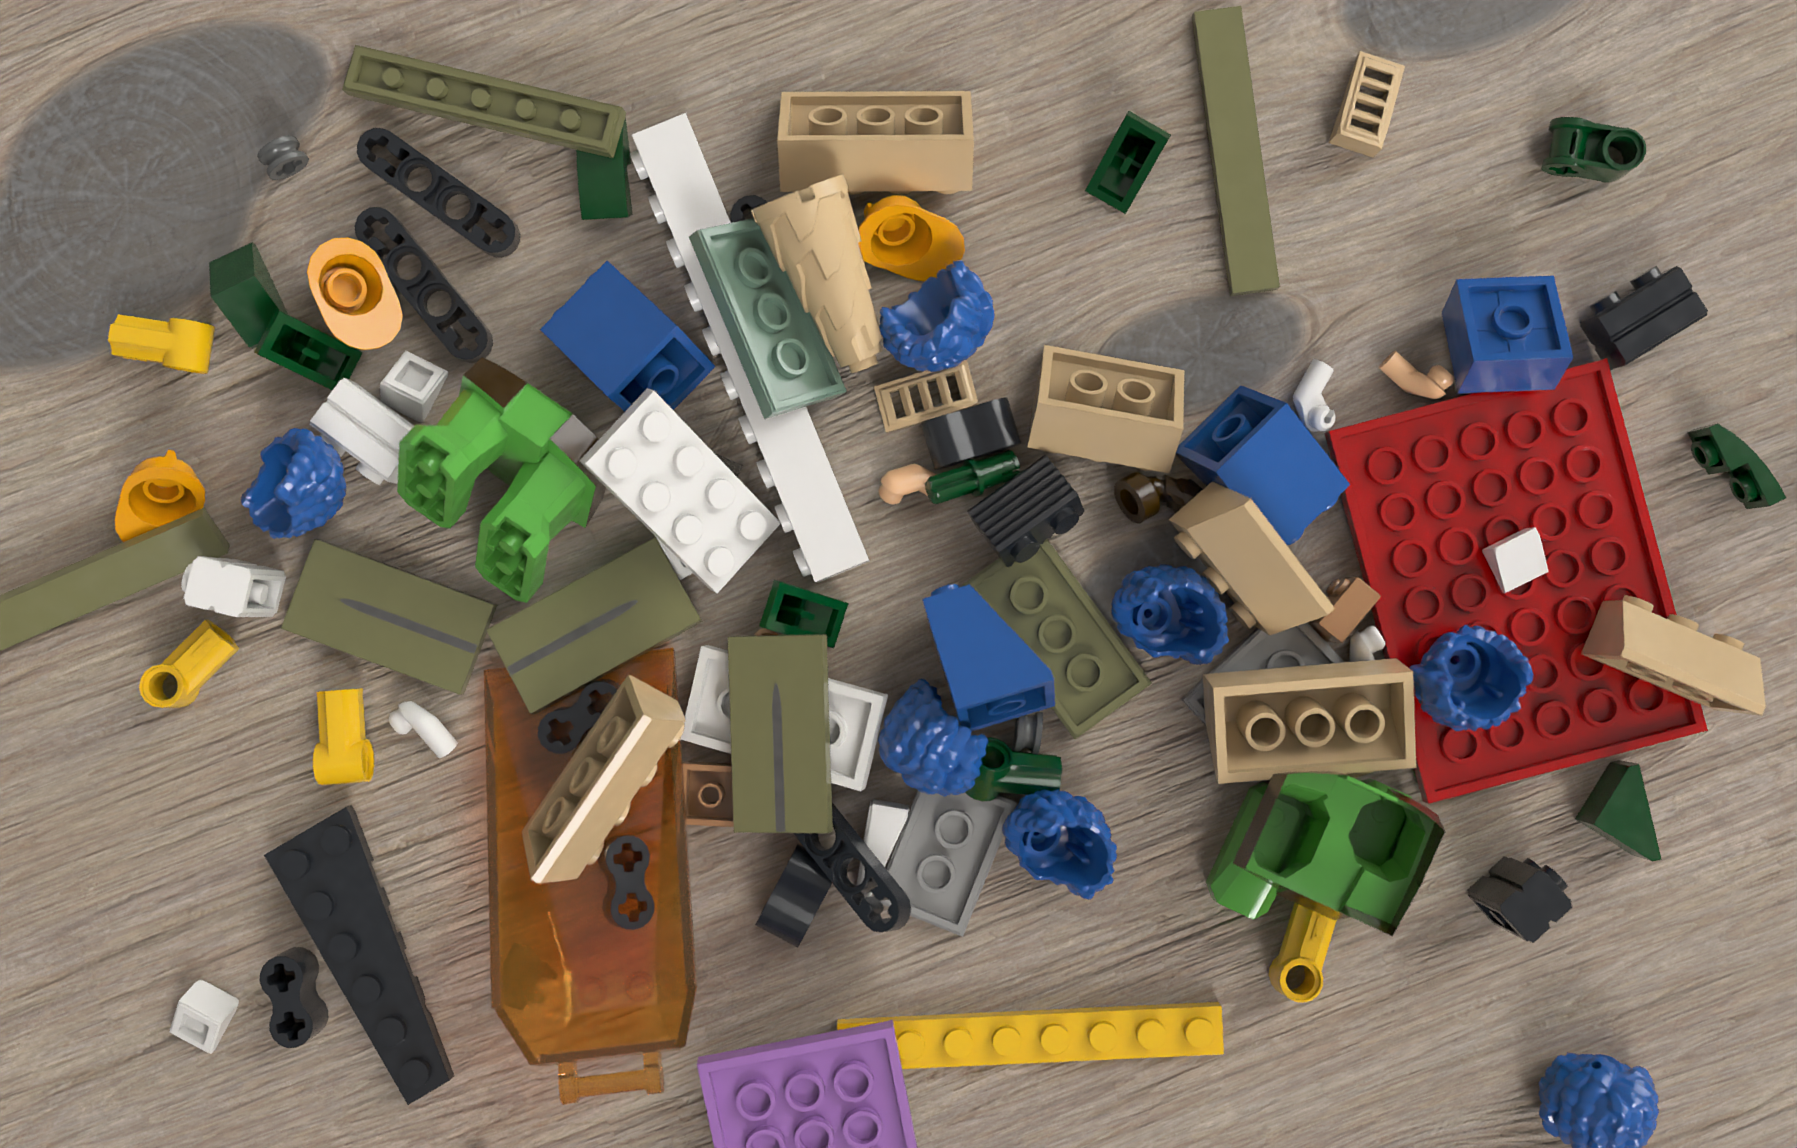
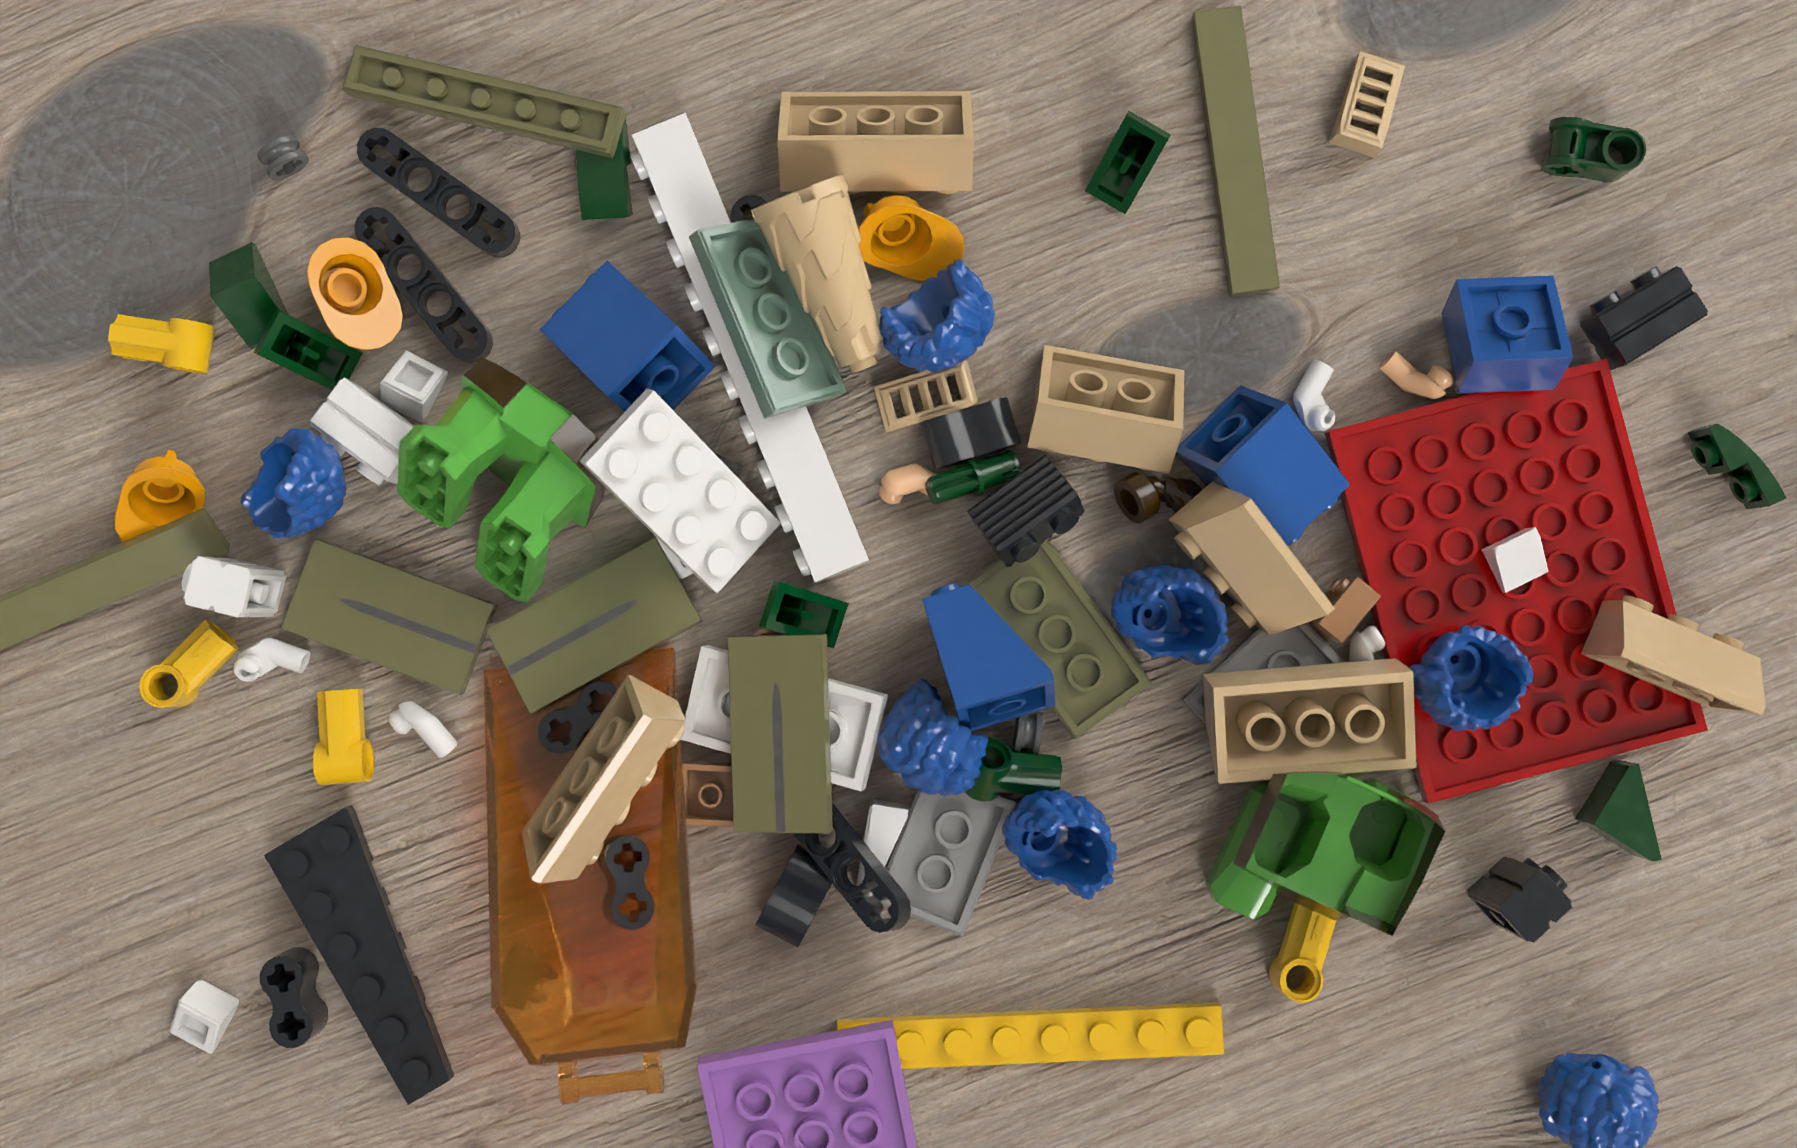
(268, 655): none -> white arm

